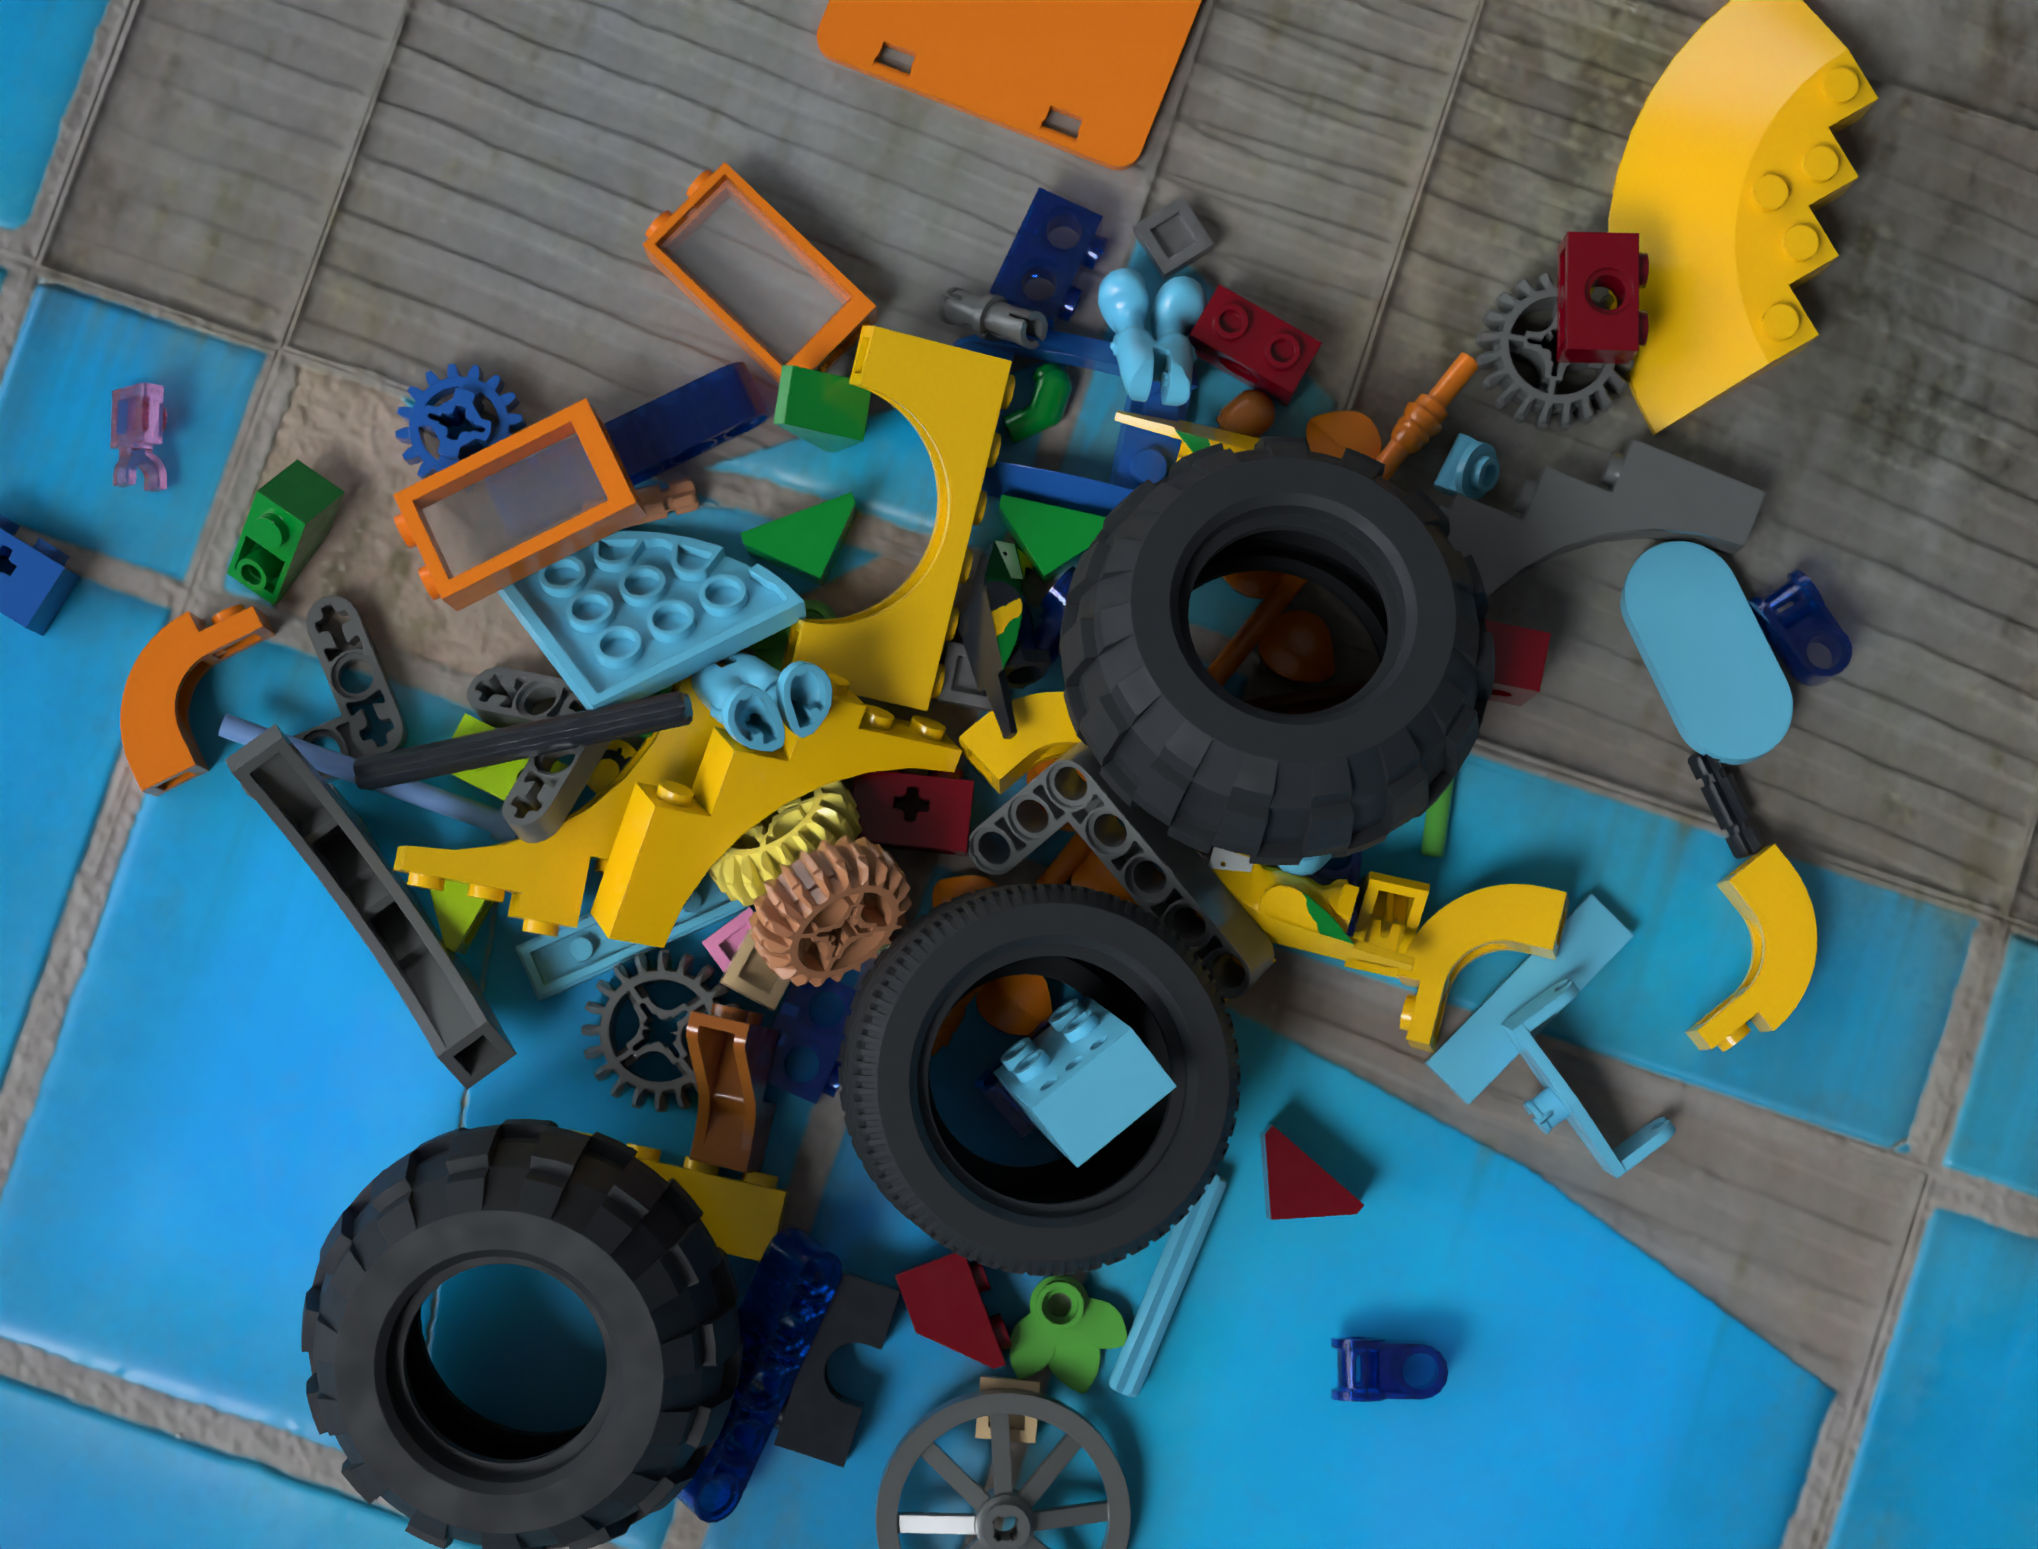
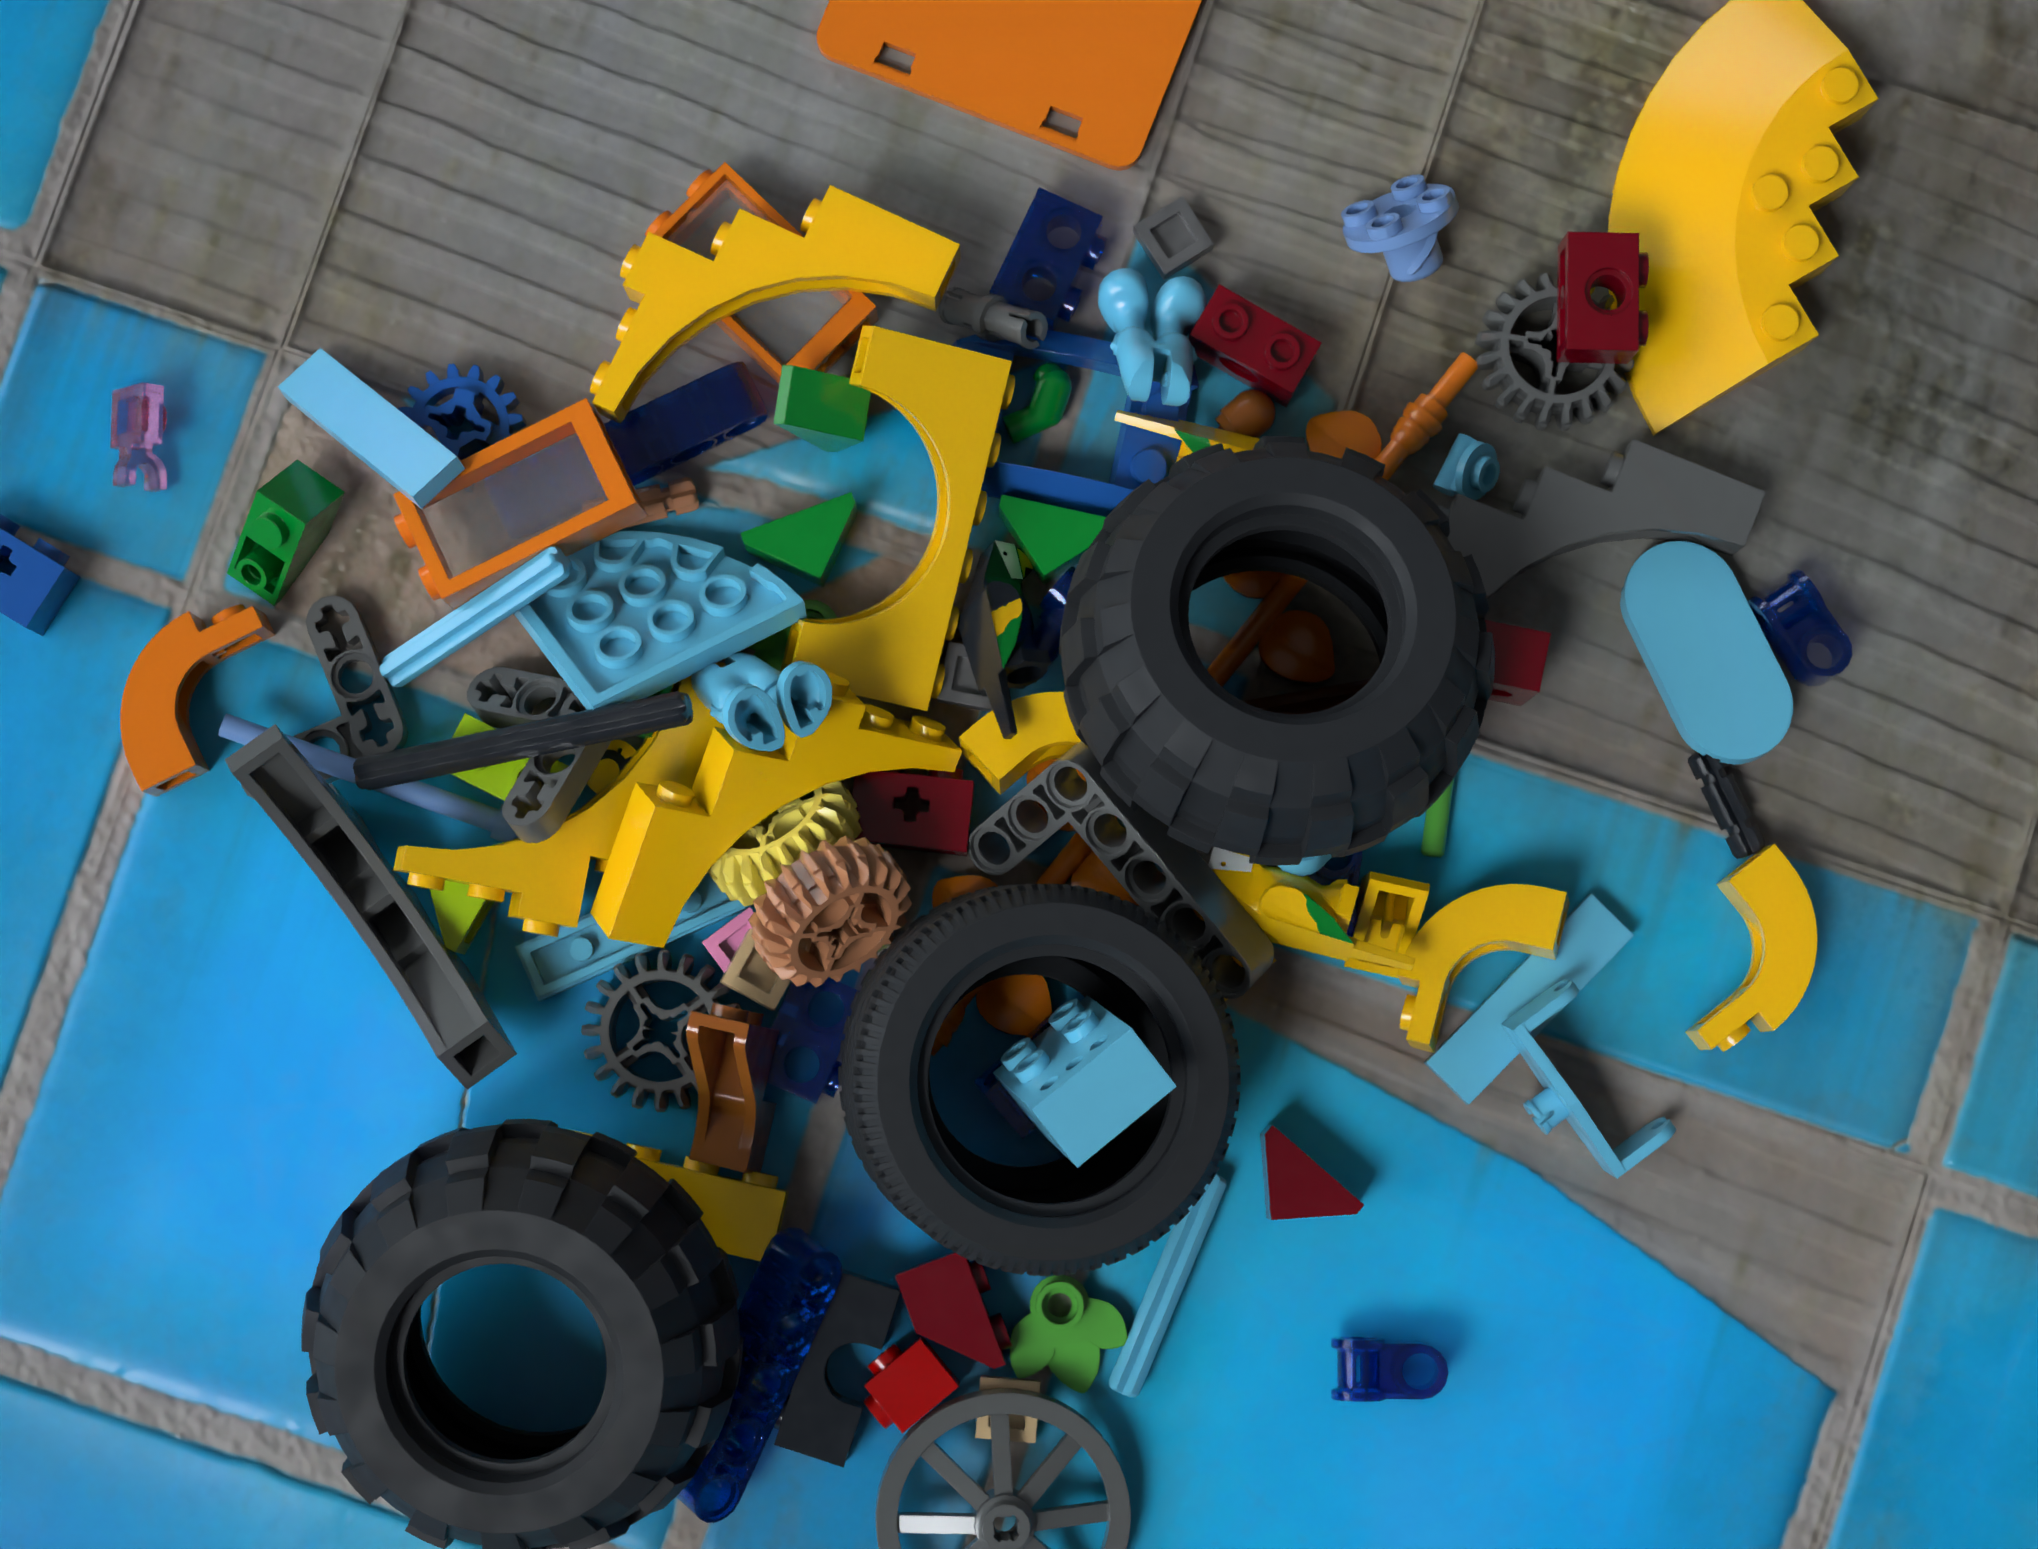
(371, 428): none -> medium azure tile
(476, 616): none -> medium azure axle
(683, 293): none -> yellow arch
(907, 1384): none -> red brick
(1403, 226): none -> medium blue plate

